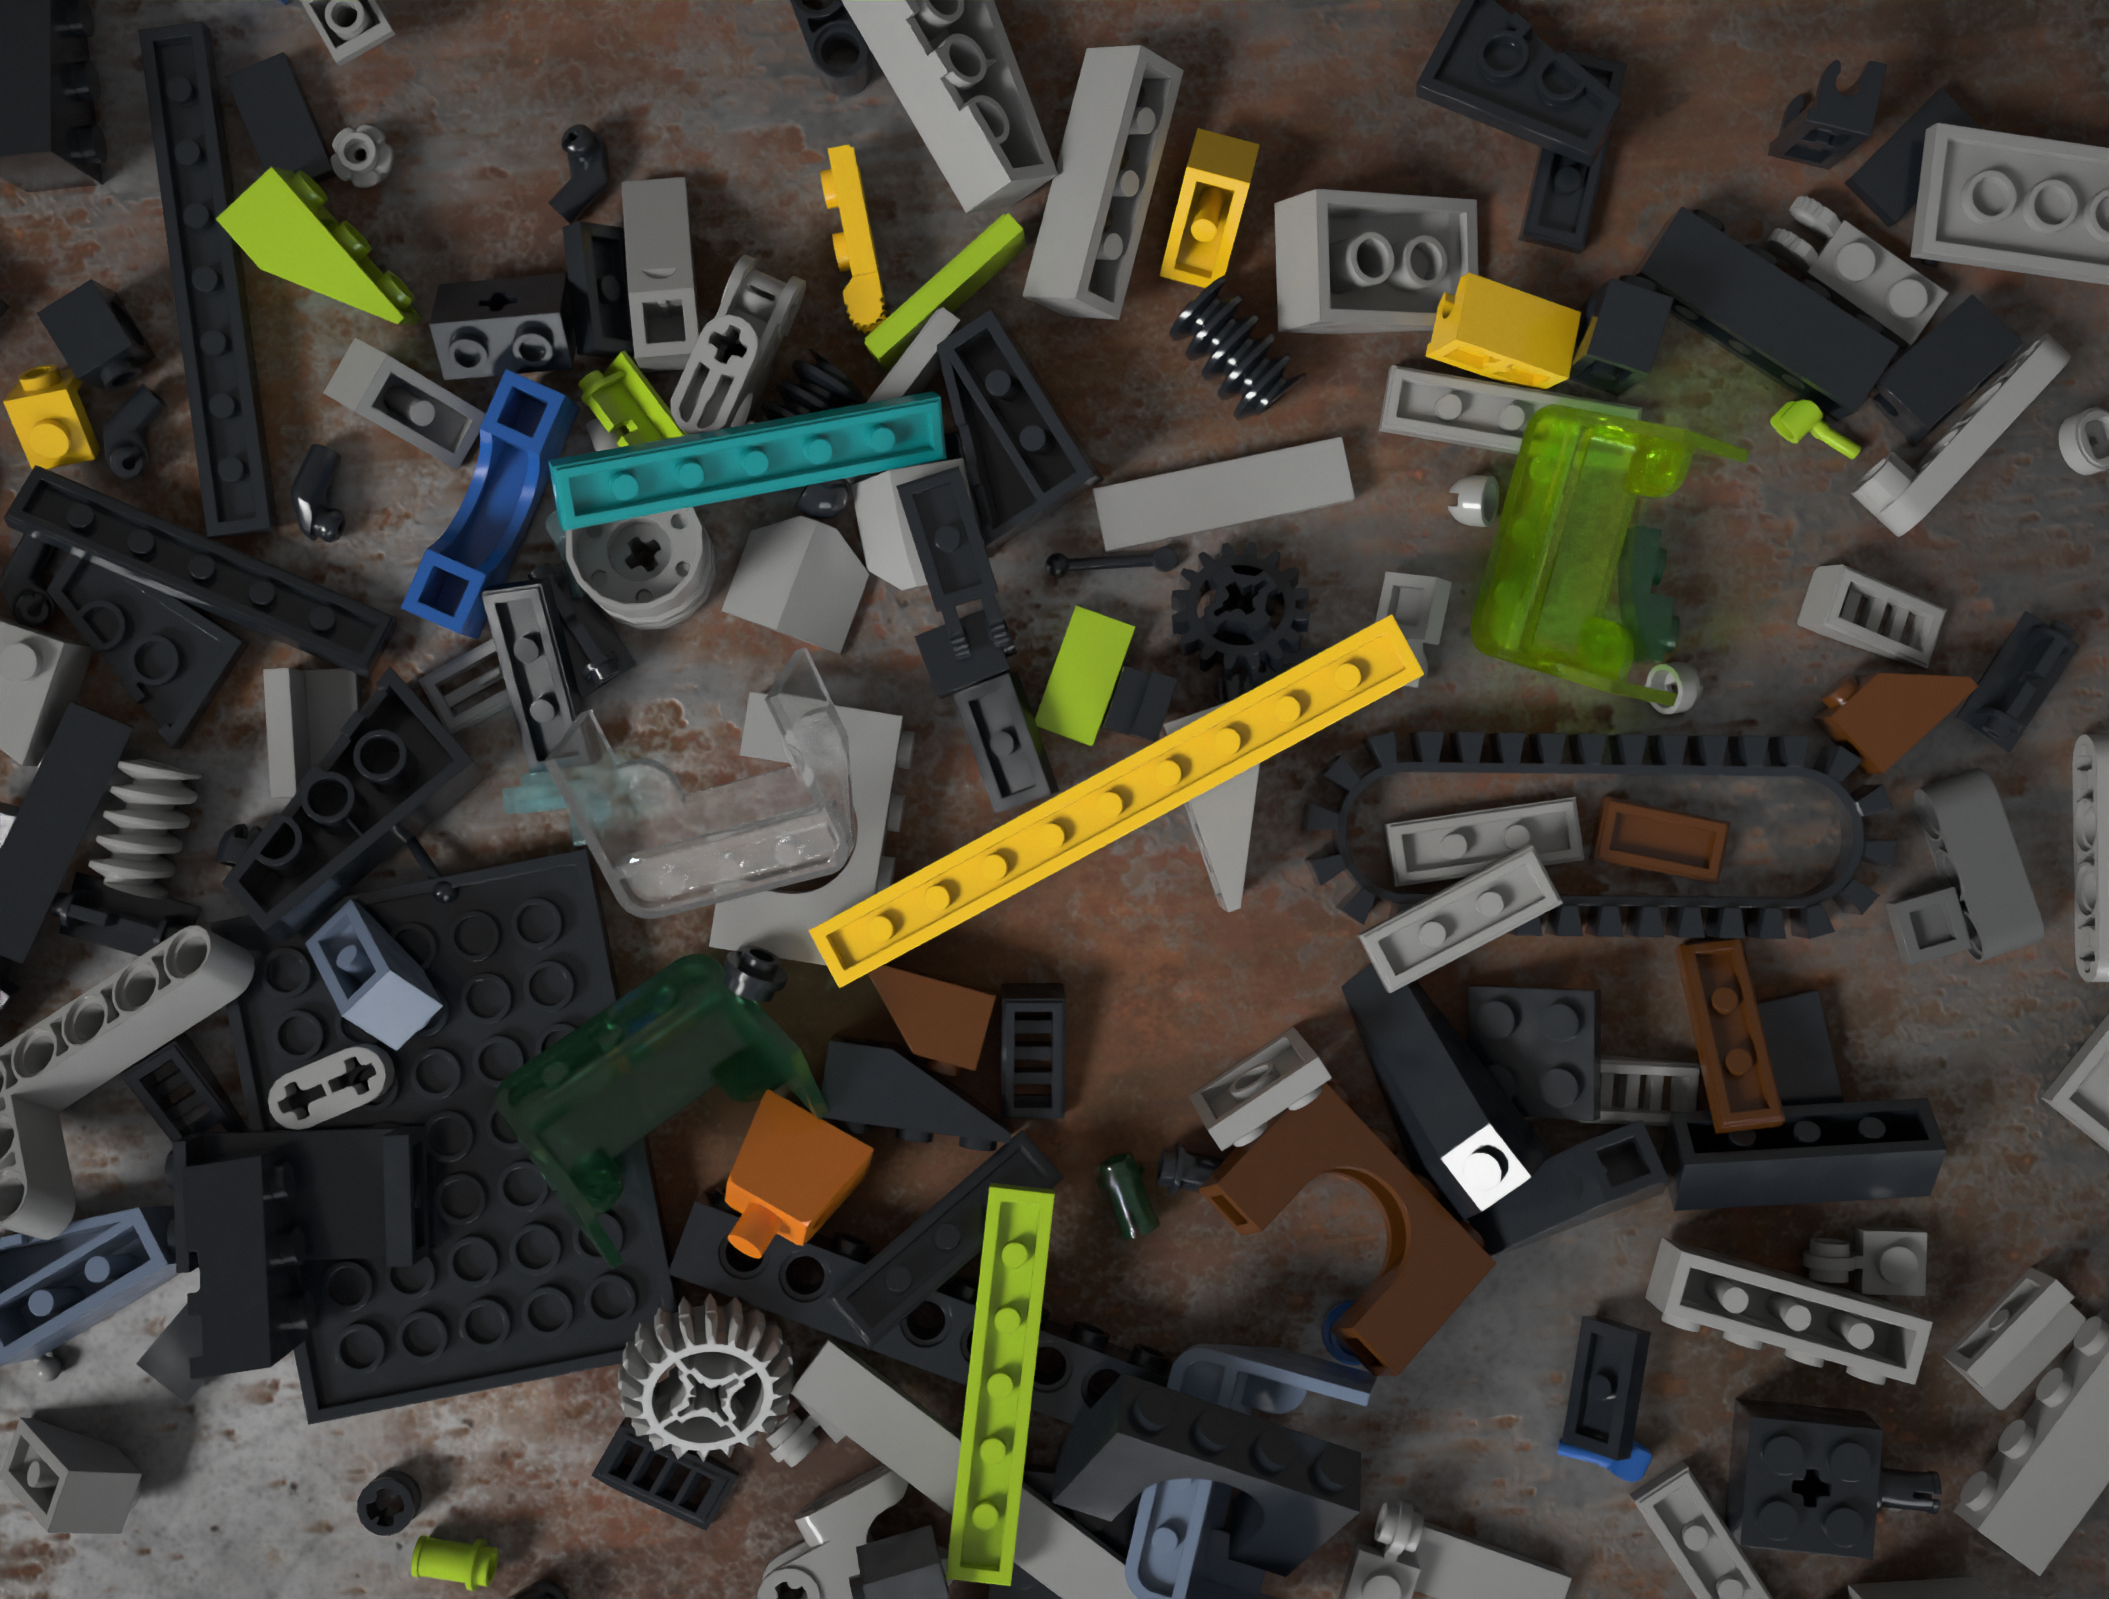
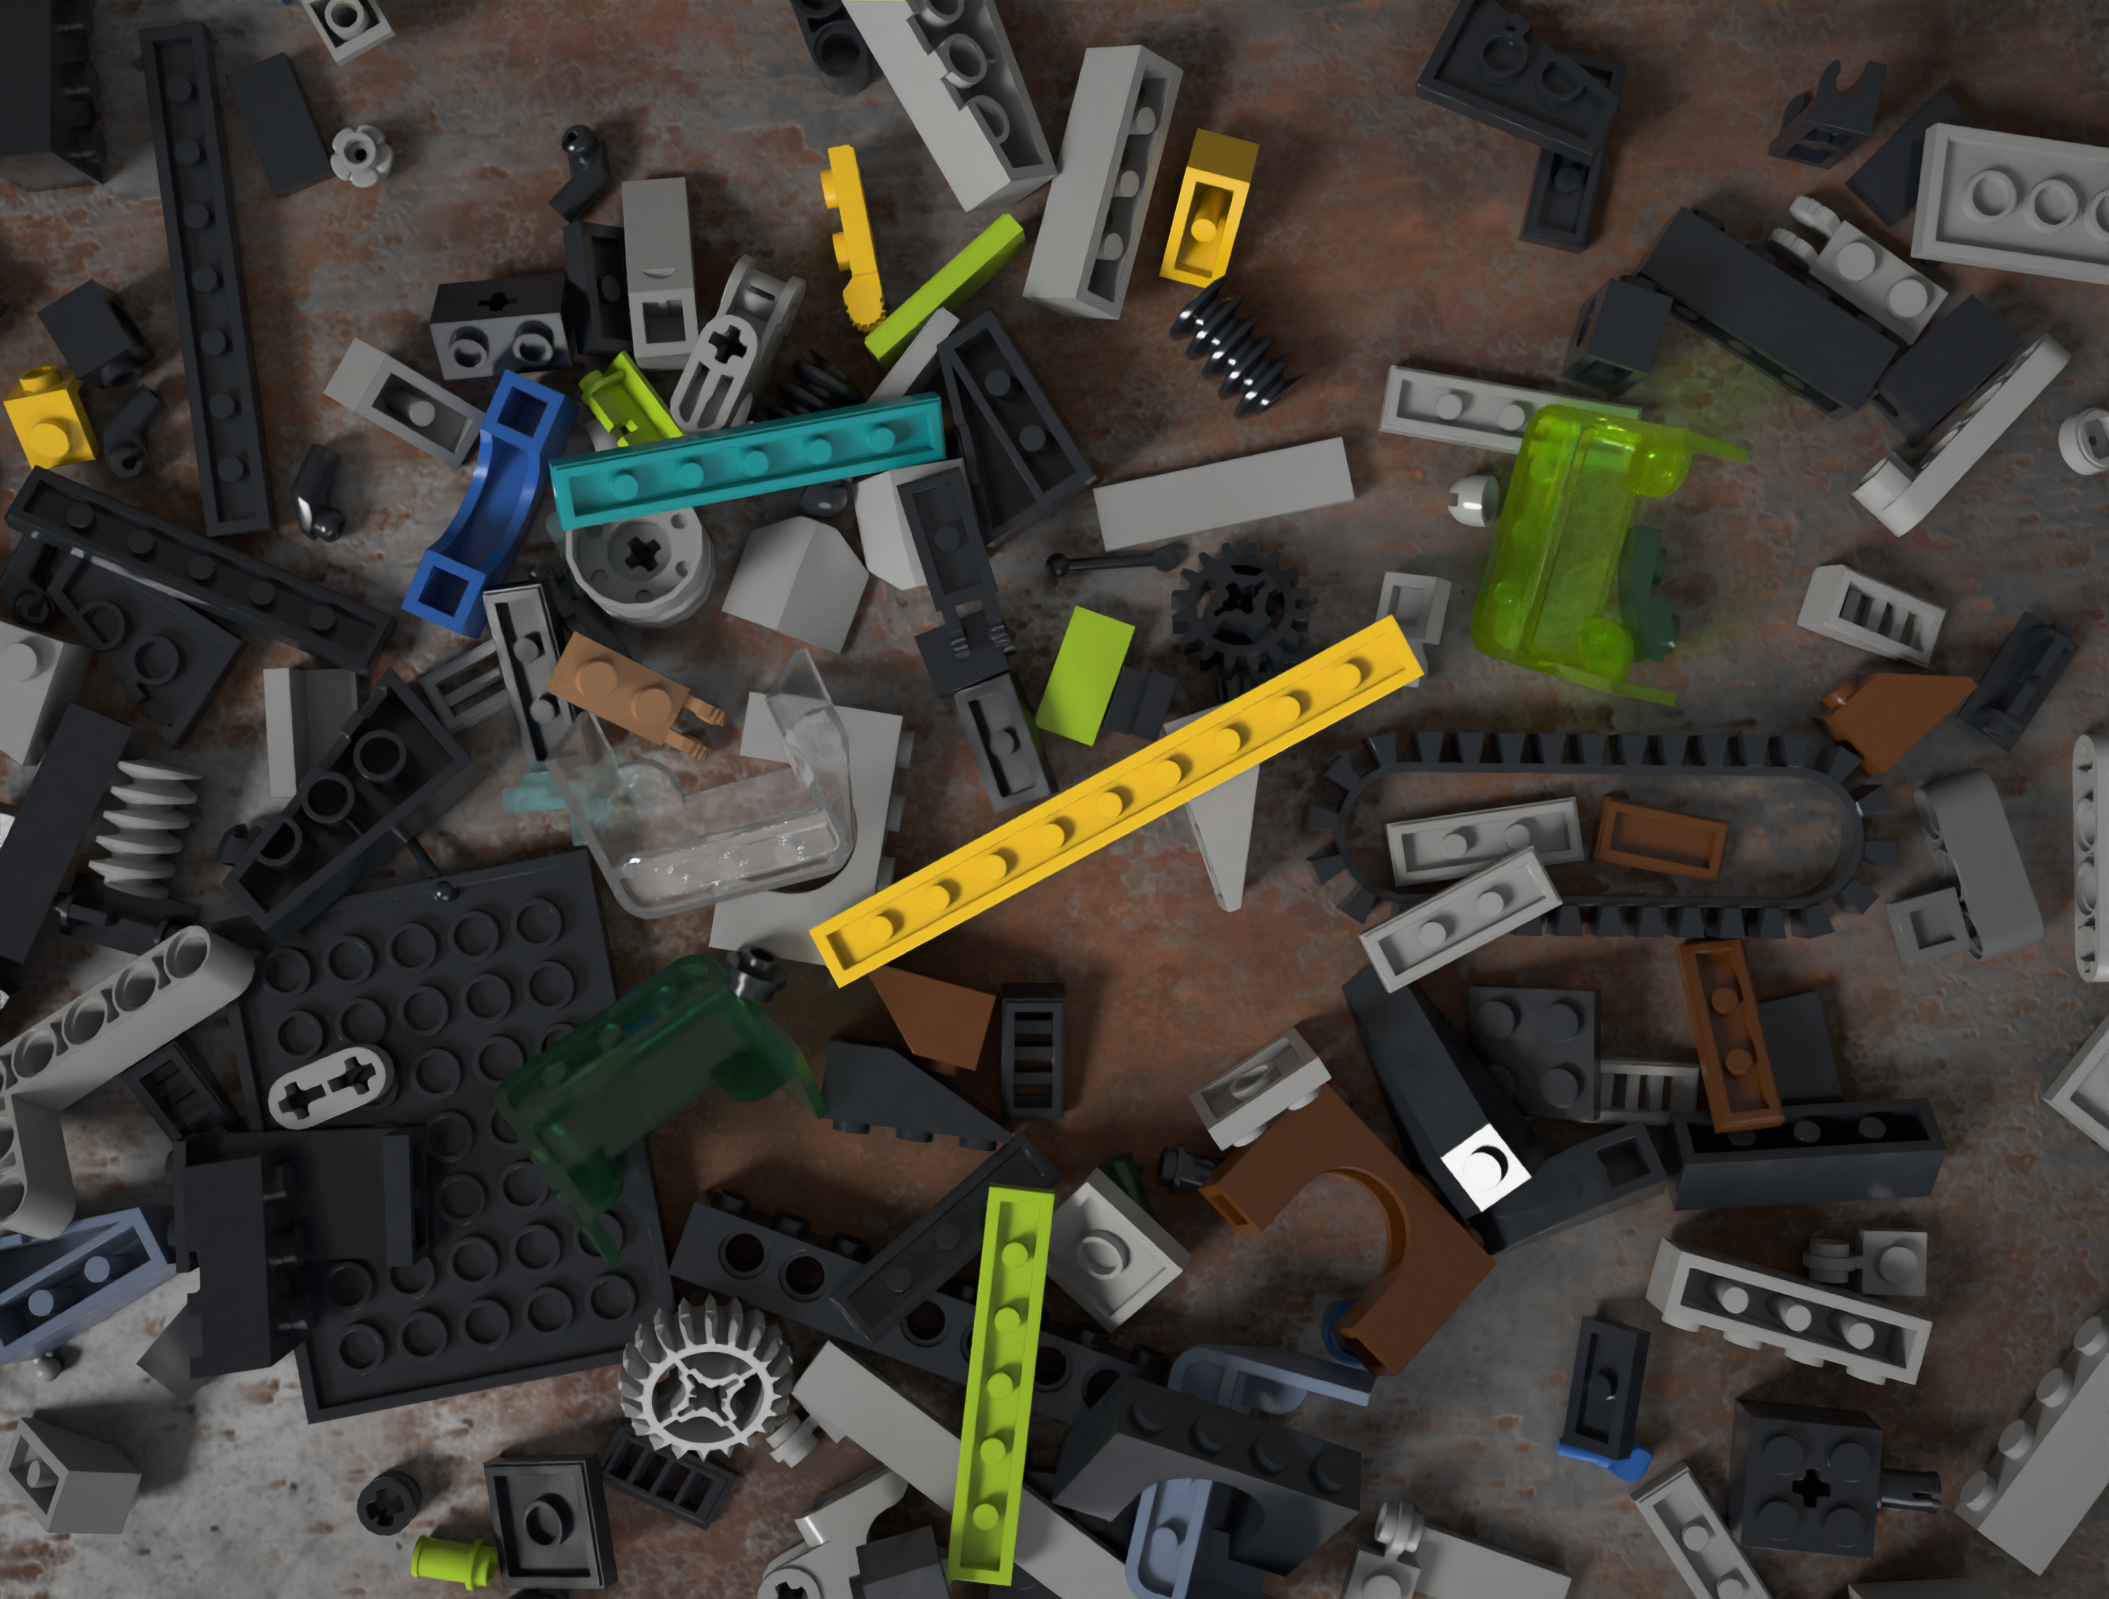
(296, 238): lime slope -> none
(372, 976): sand blue slope -> none
(551, 1521): none -> black tile
(629, 694): none -> medium nougat hinge
(790, 1175): orange torso -> none
(1110, 1251): none -> light grey plate
(1369, 259): light grey slope -> none
(1504, 334): yellow hinge -> none
(1688, 684): light grey hinge -> none
(1804, 416): lime hand -> none
(2016, 1338): light grey panel -> none

